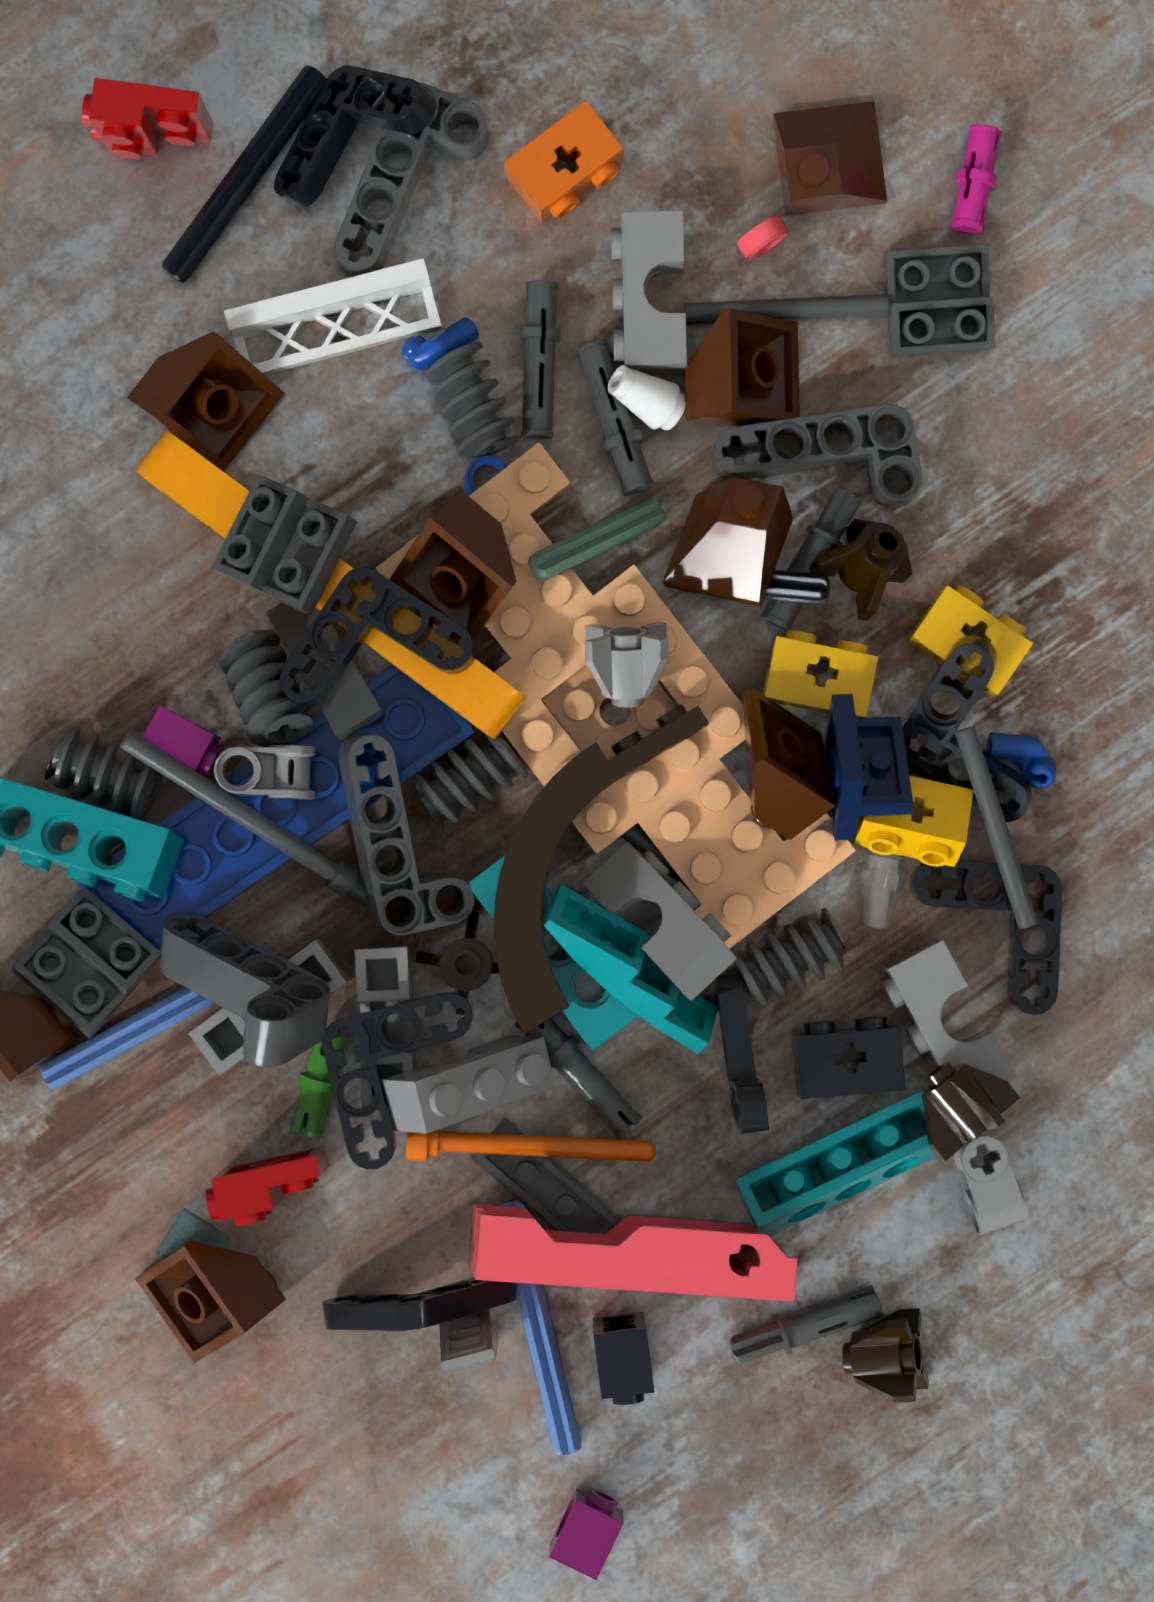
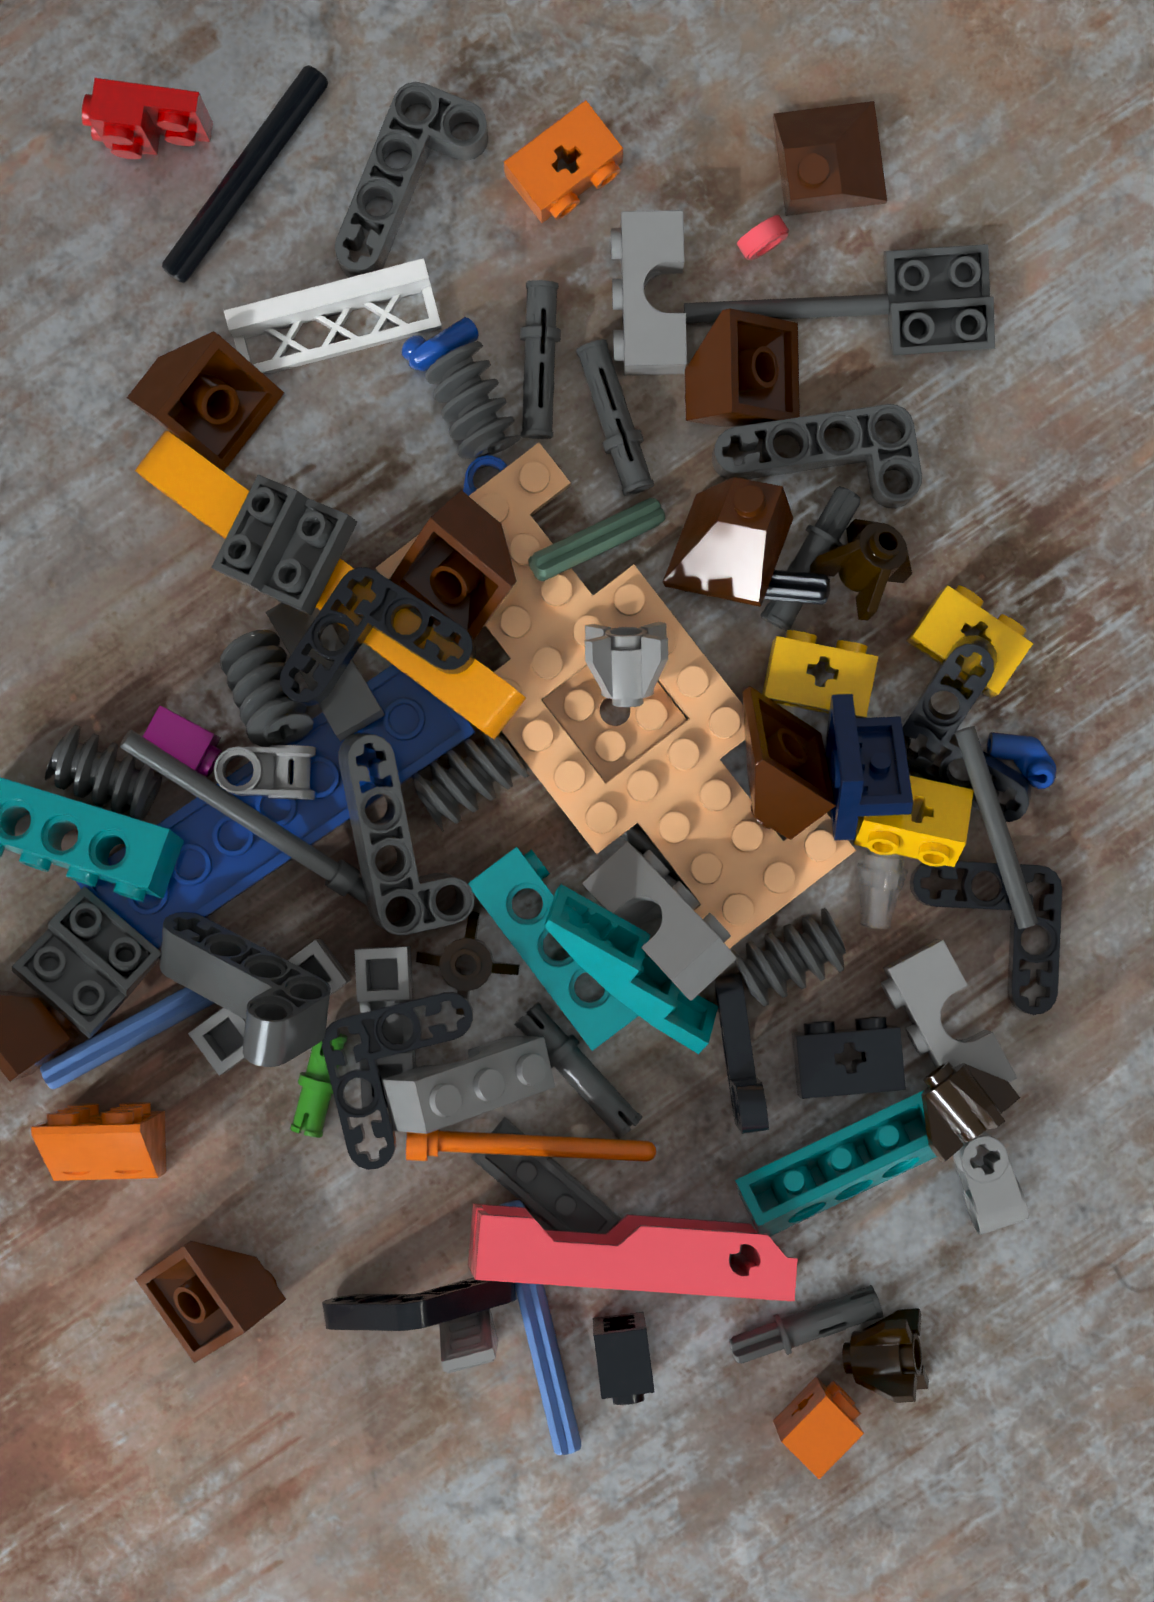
(103, 1145): none -> orange slope
(189, 1228): clear light blue tile -> none
(255, 1188): red plate -> none
(338, 109): black beam -> none
(521, 883): dark brown arch -> none
(587, 1532): magenta brick -> none
(648, 397): white cone -> none
(819, 1425): none -> orange brick
(976, 179): dark pink pin -> none

